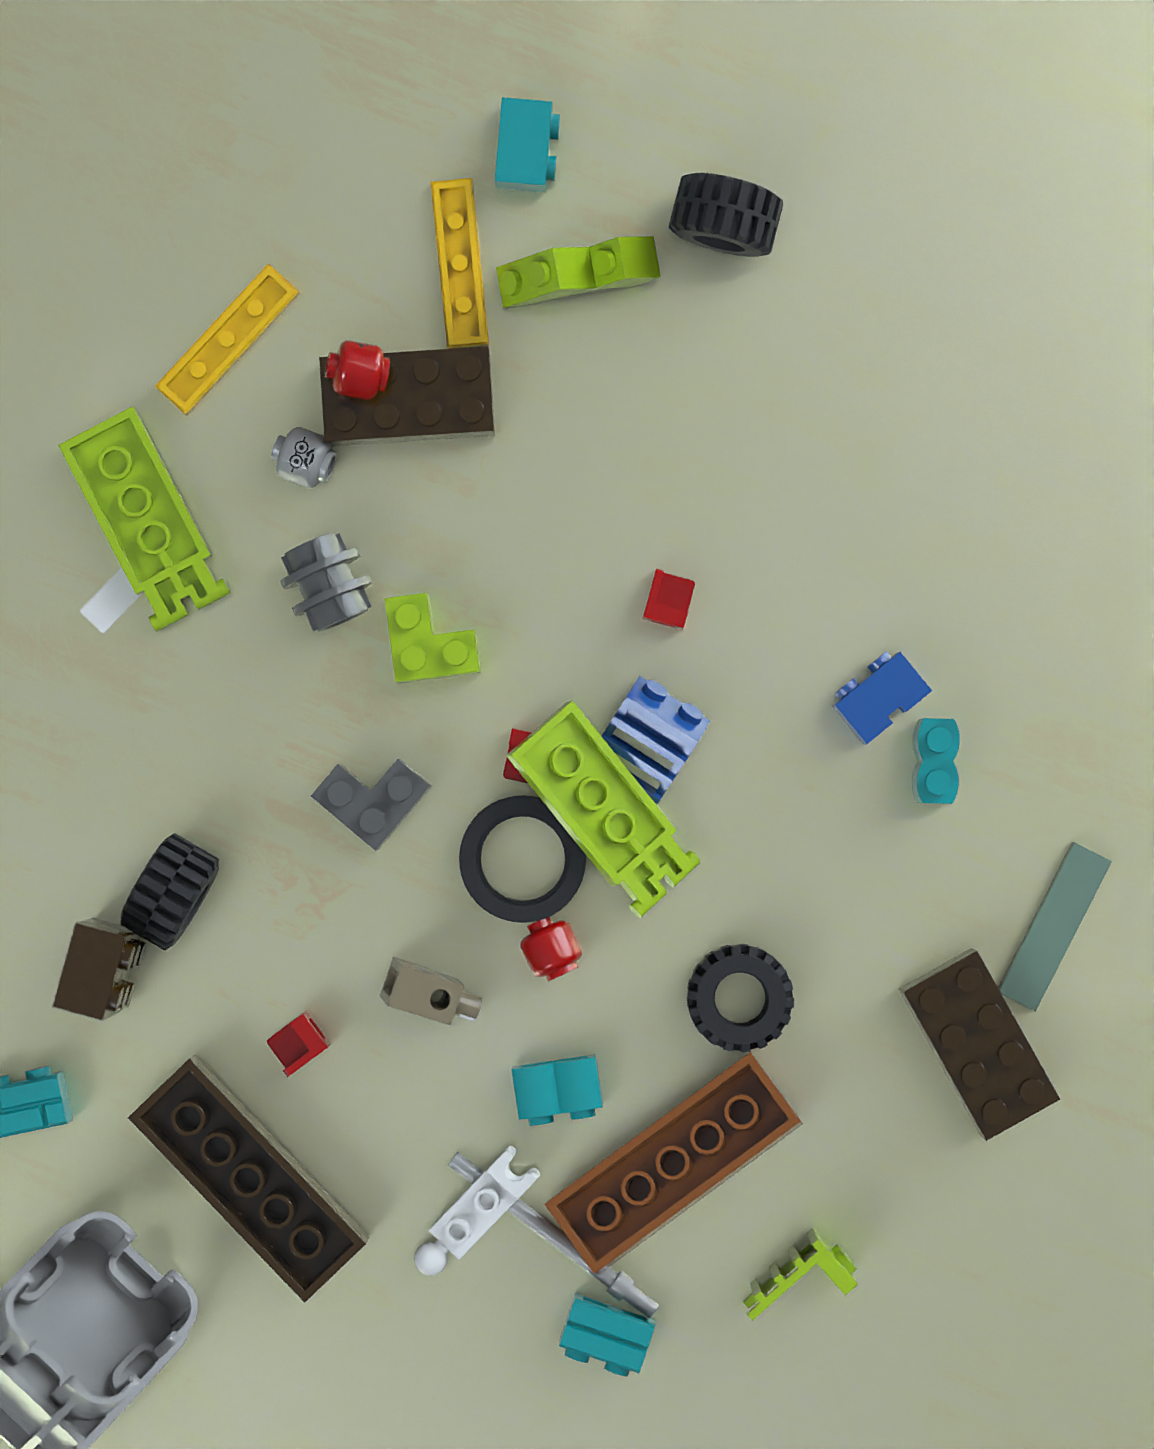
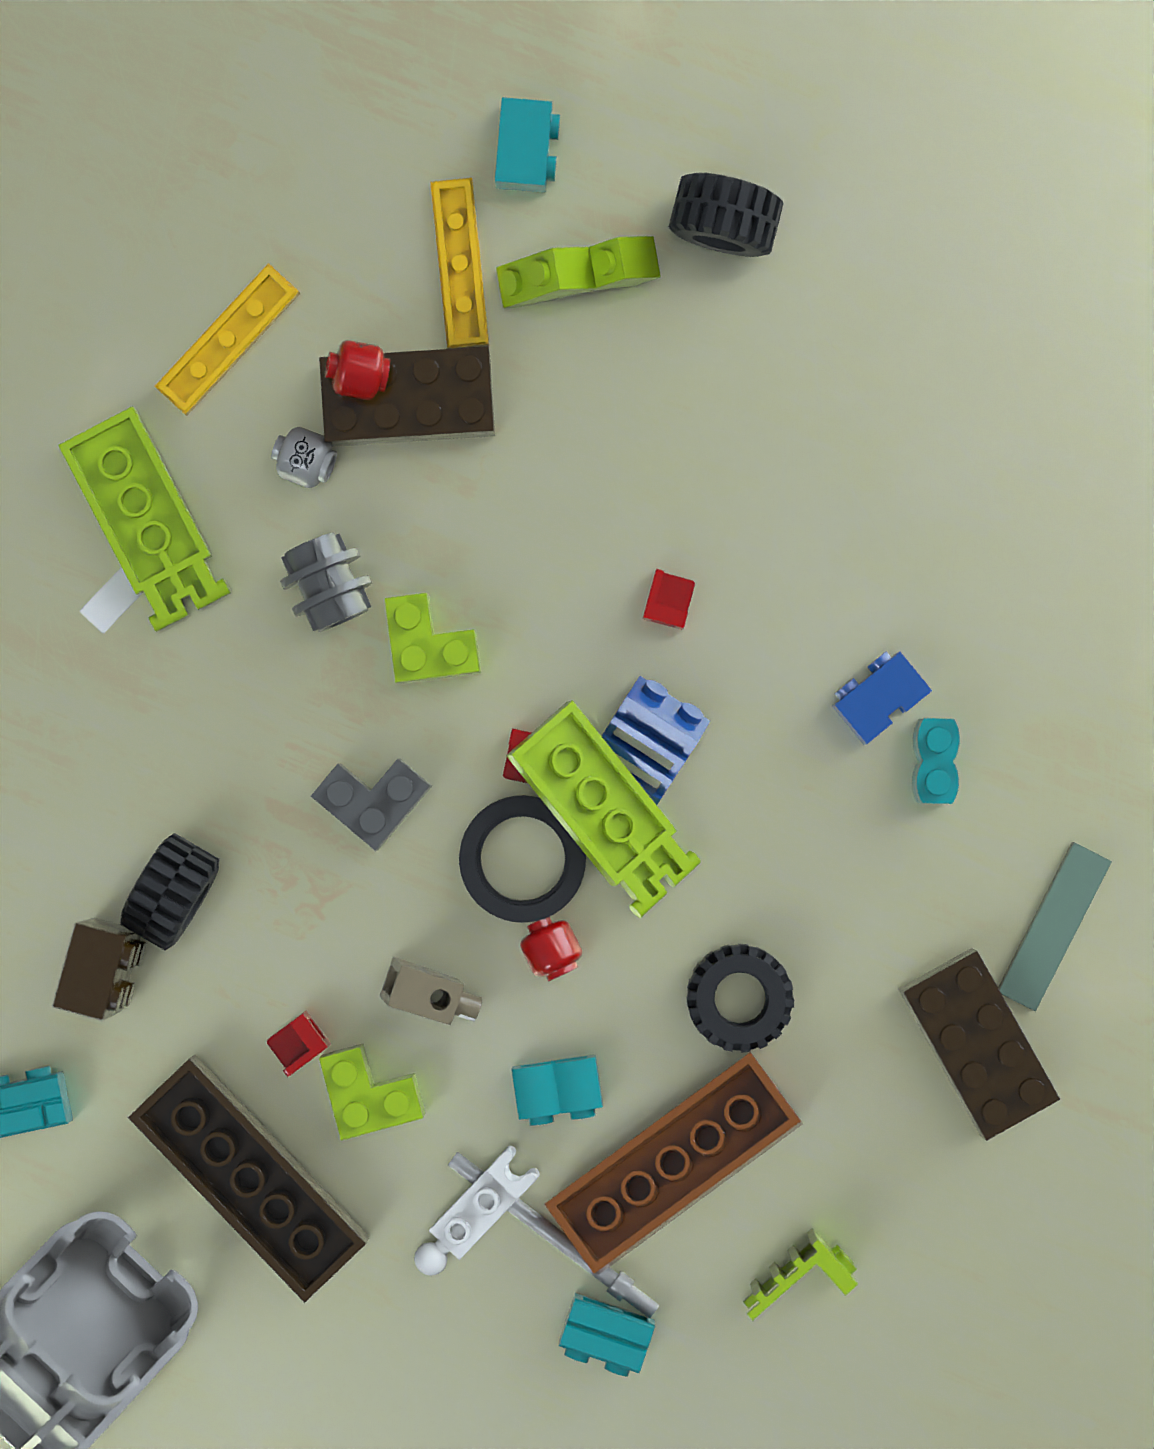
(361, 1104): none -> lime brick

